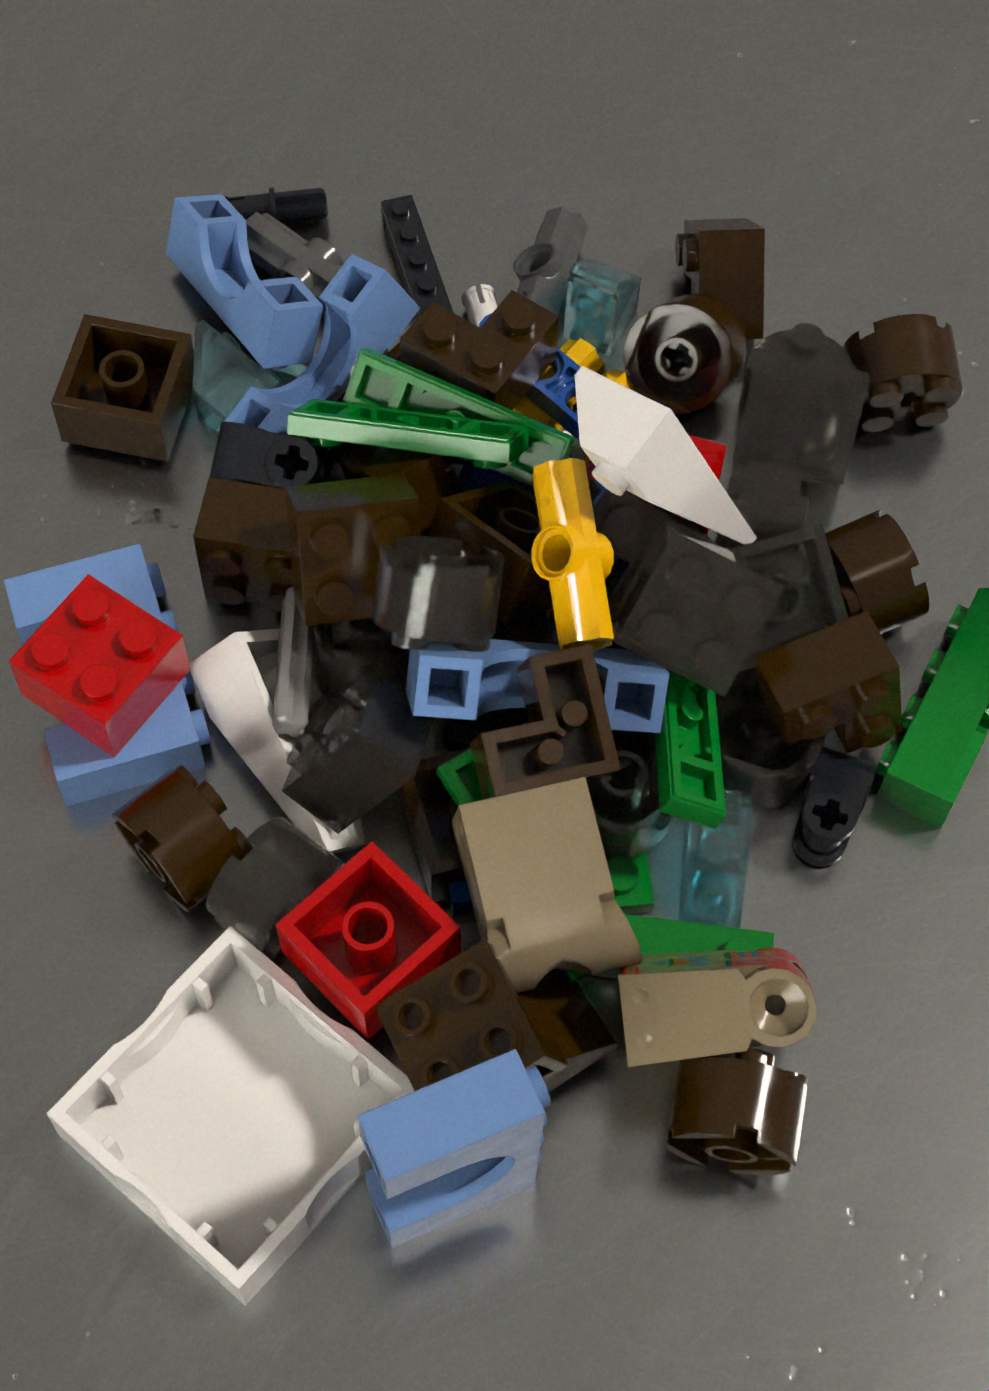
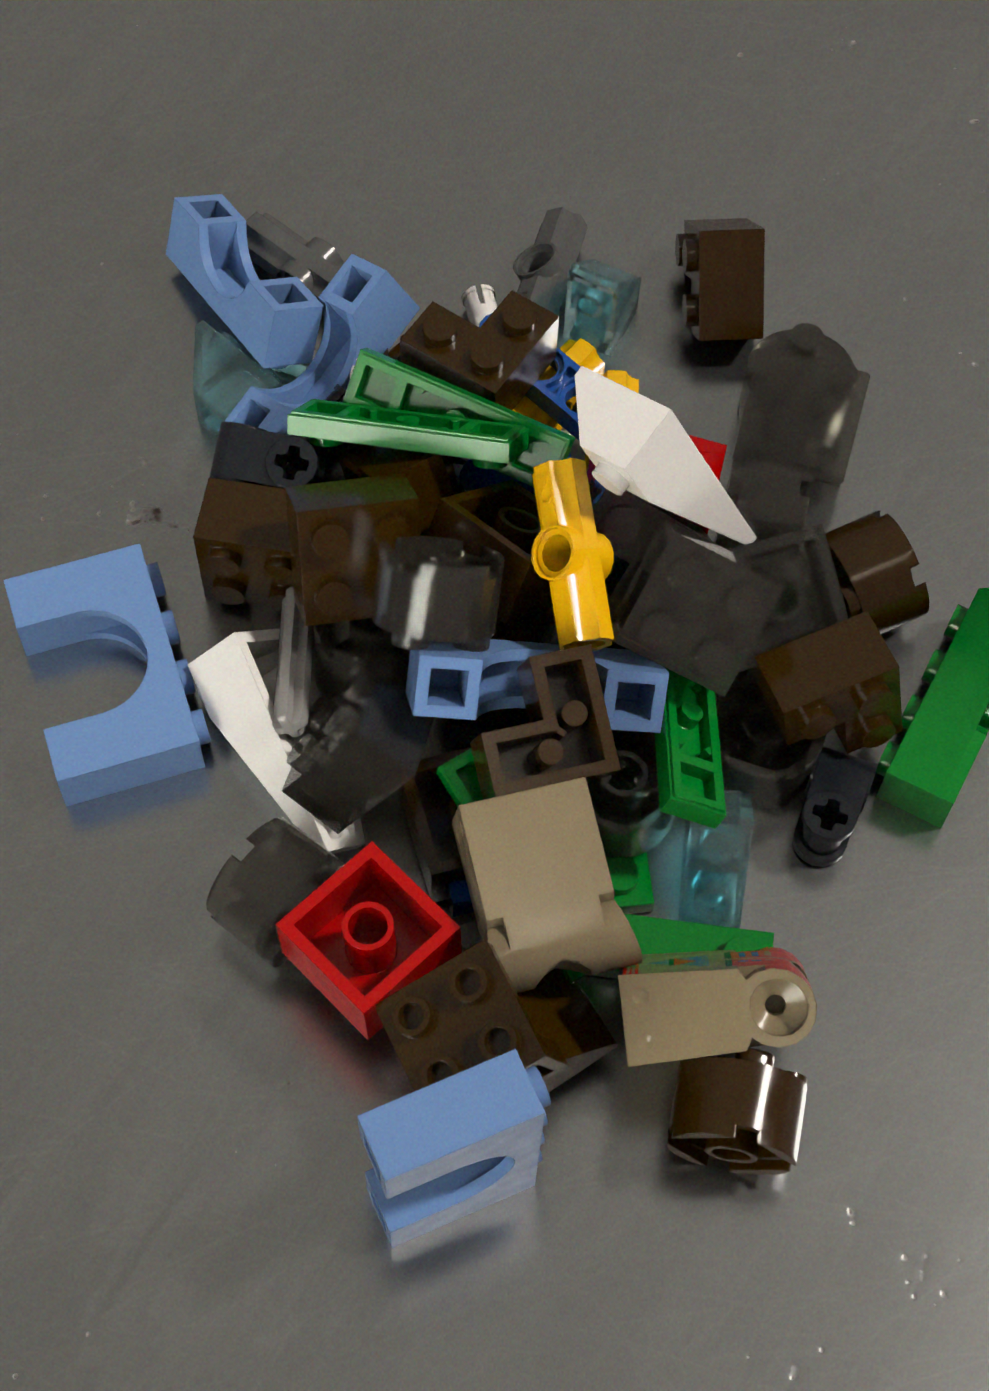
(100, 665): red brick -> none
(124, 387): dark brown brick -> none
(180, 834): dark brown brick -> none
(231, 1113): white tile -> none
(284, 206): black axle -> none
(413, 253): black piece -> none
(713, 342): dark brown brick -> none
(910, 371): dark brown brick -> none

